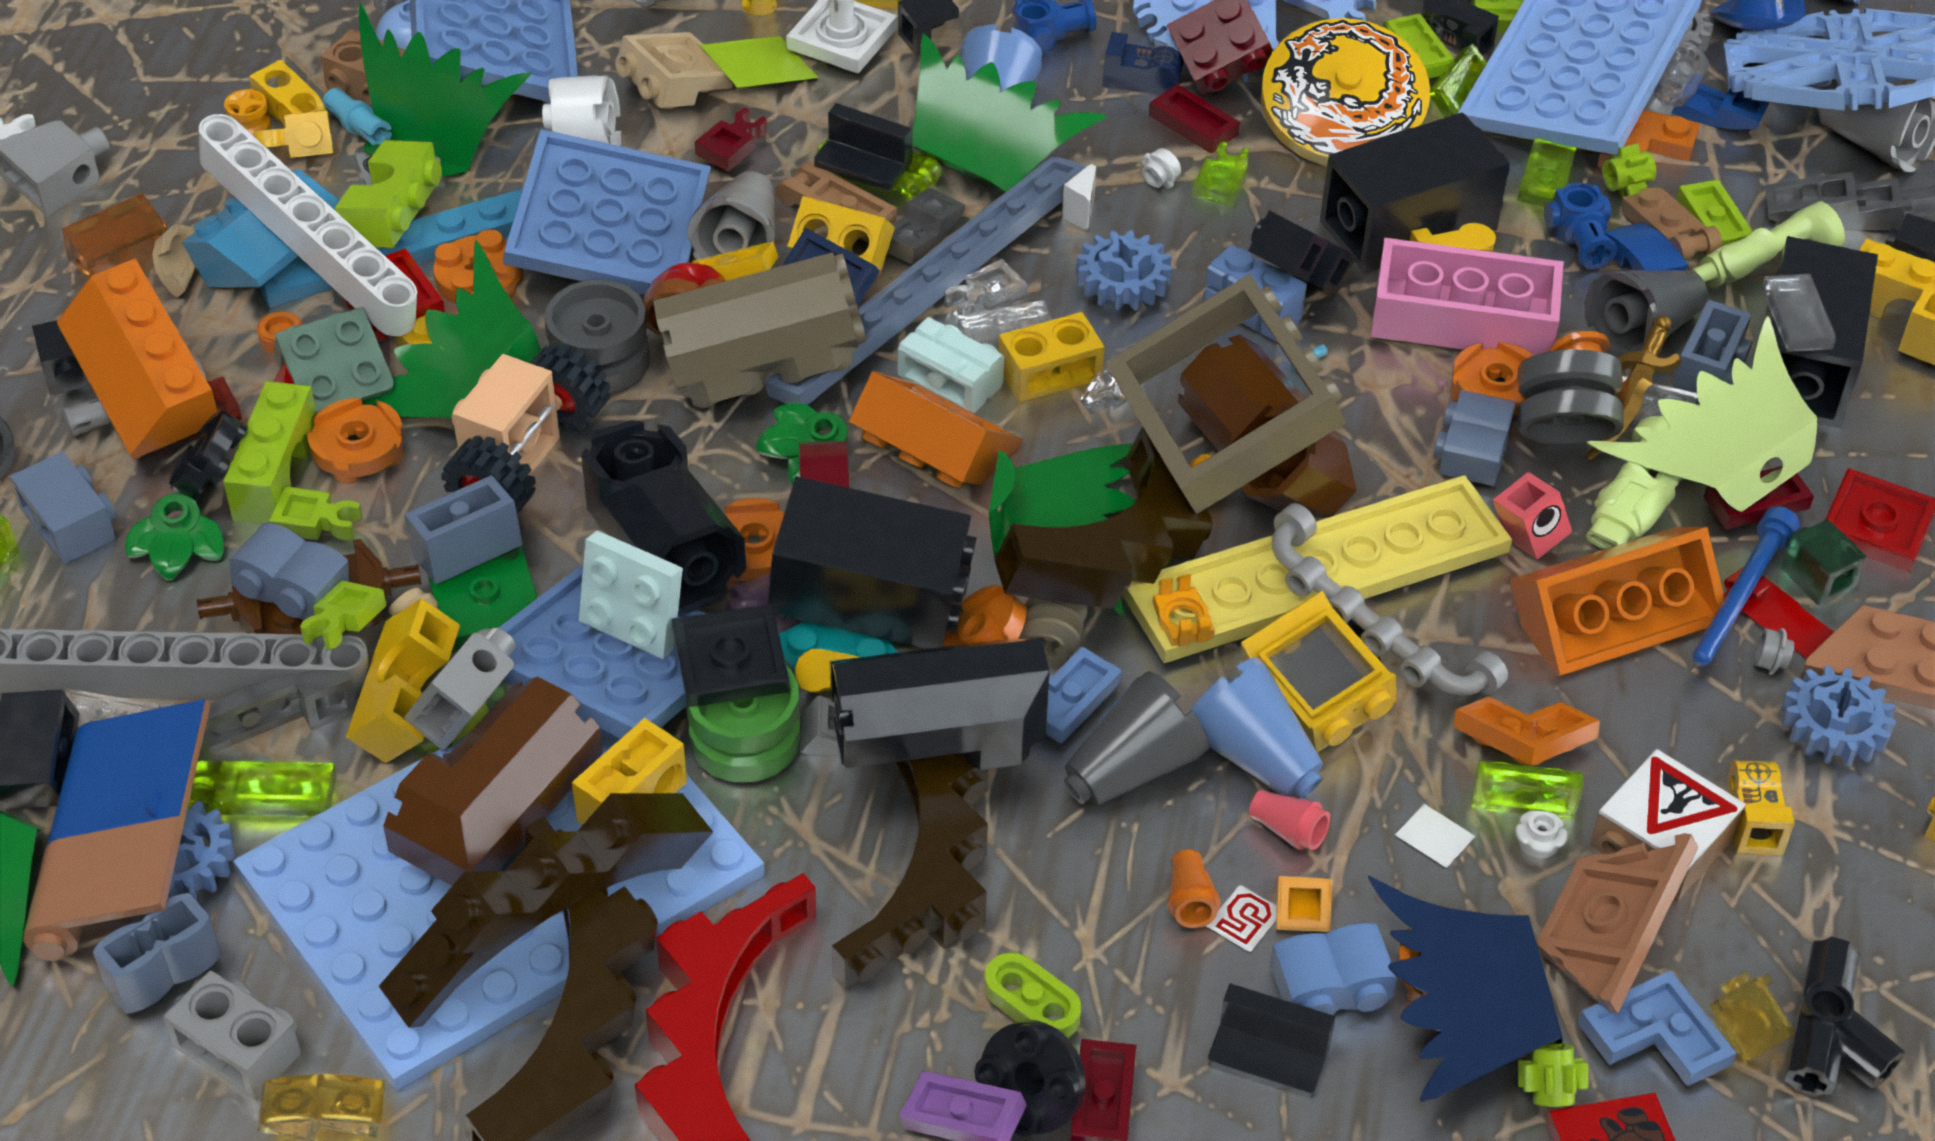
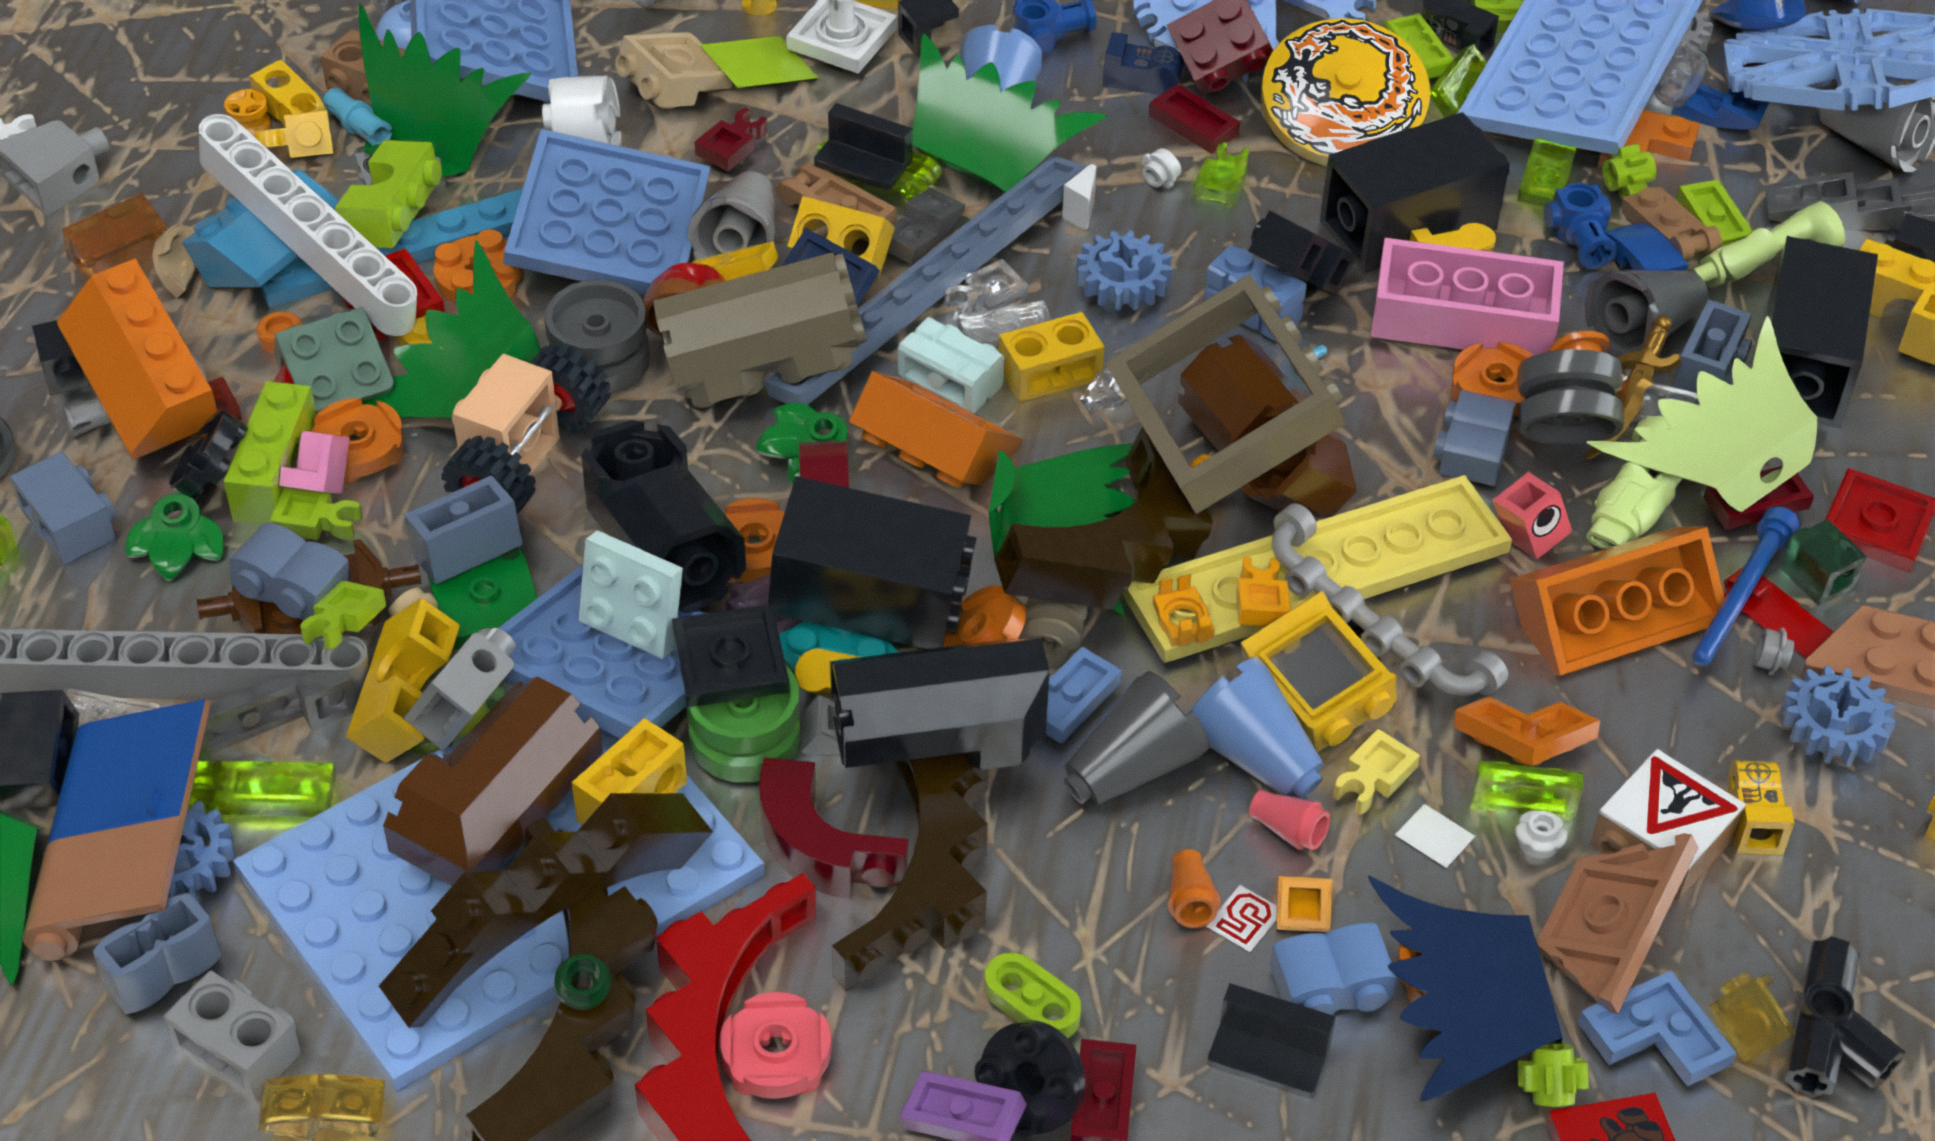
(319, 463): none -> bright pink panel
(585, 967): none -> dark green plate
(782, 1073): none -> coral plate
(811, 846): none -> dark red arch
(1260, 594): none -> light orange plate
(1378, 766): none -> light yellow plate
(1798, 312): clear plate -> none

